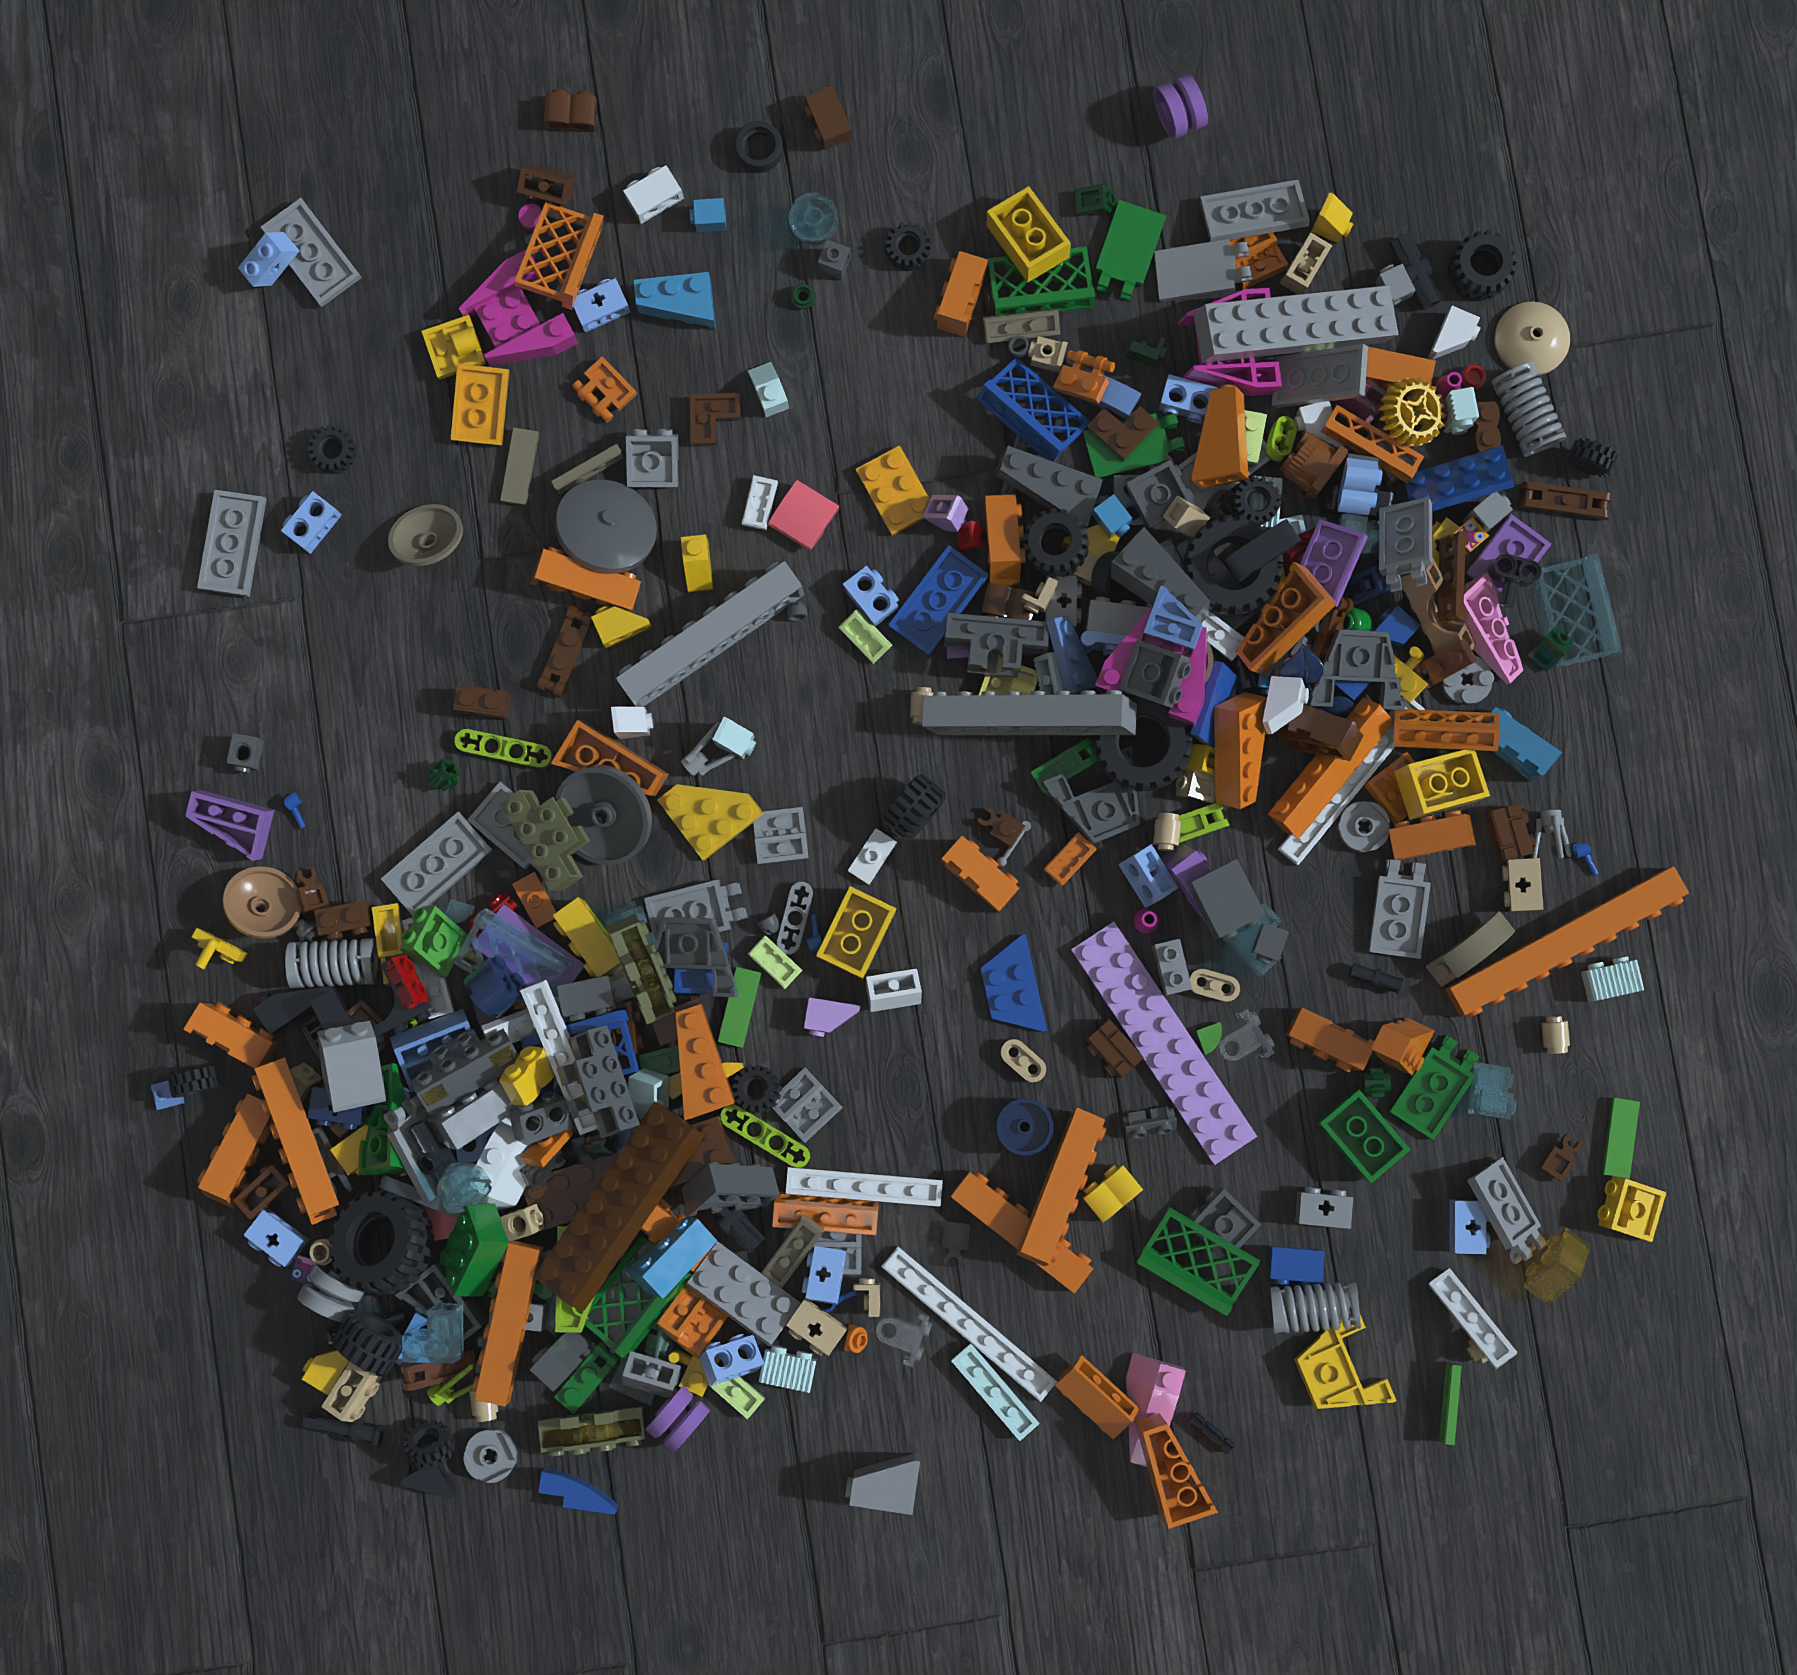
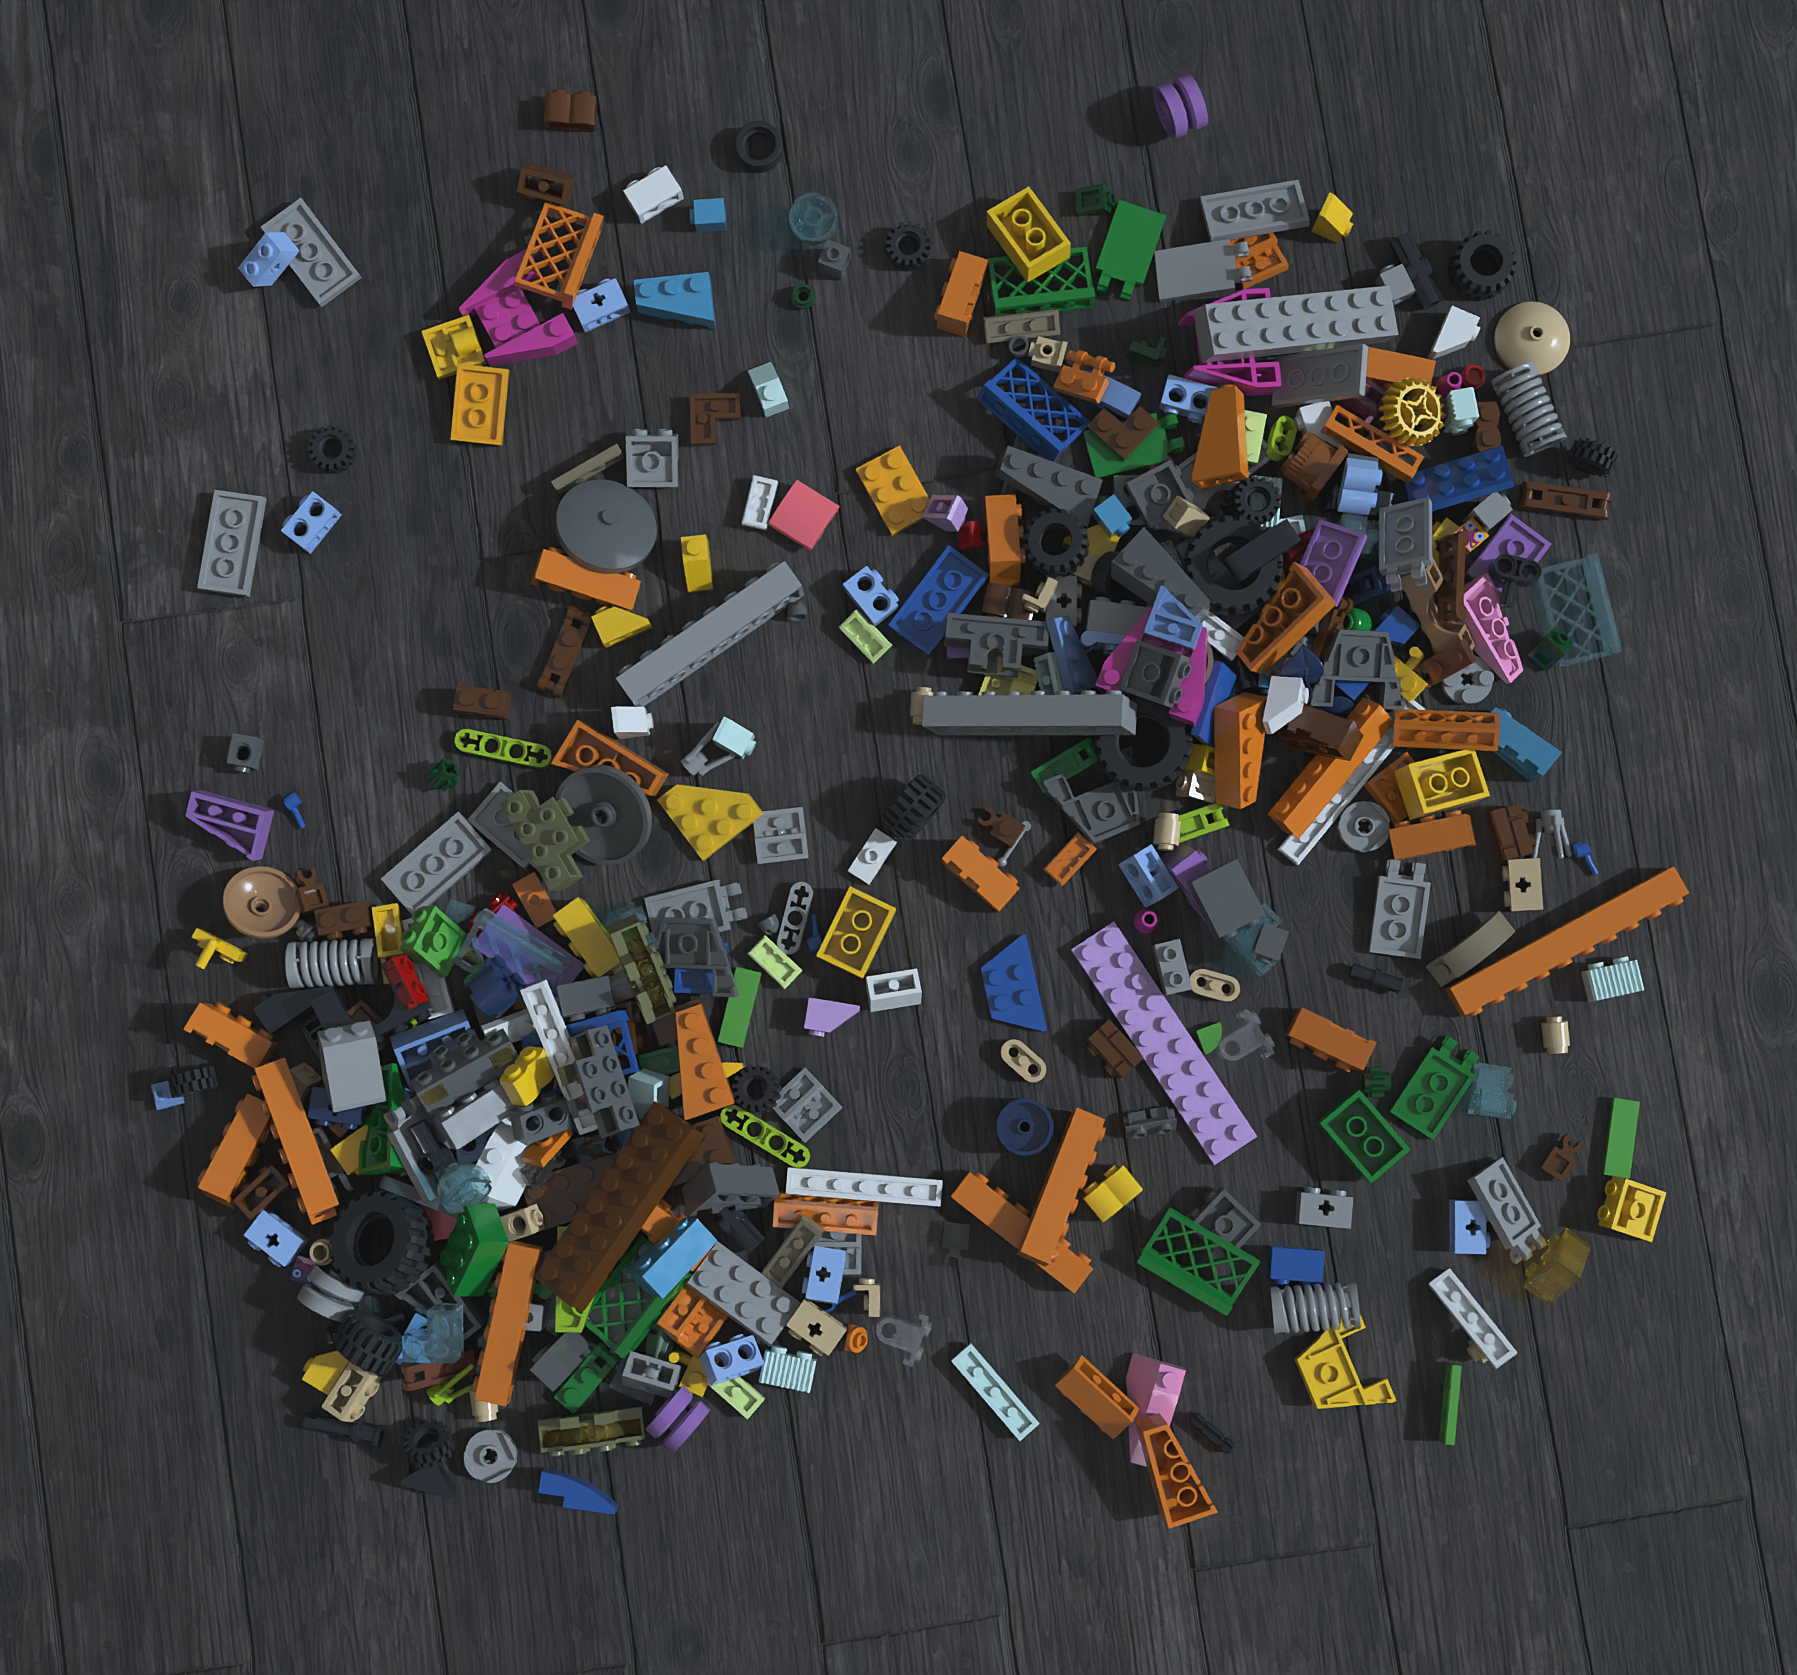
(425, 535): dark tan dish -> none
(519, 466): dark tan tile -> none
(529, 216): dark pink tile -> none
(610, 384): orange plate -> none
(828, 117): reddish brown brick -> none
(886, 1485): light grey slope -> none
(969, 1324): white tile -> none
(1305, 264): tan brick -> none
(1402, 1044): orange wedge -> none

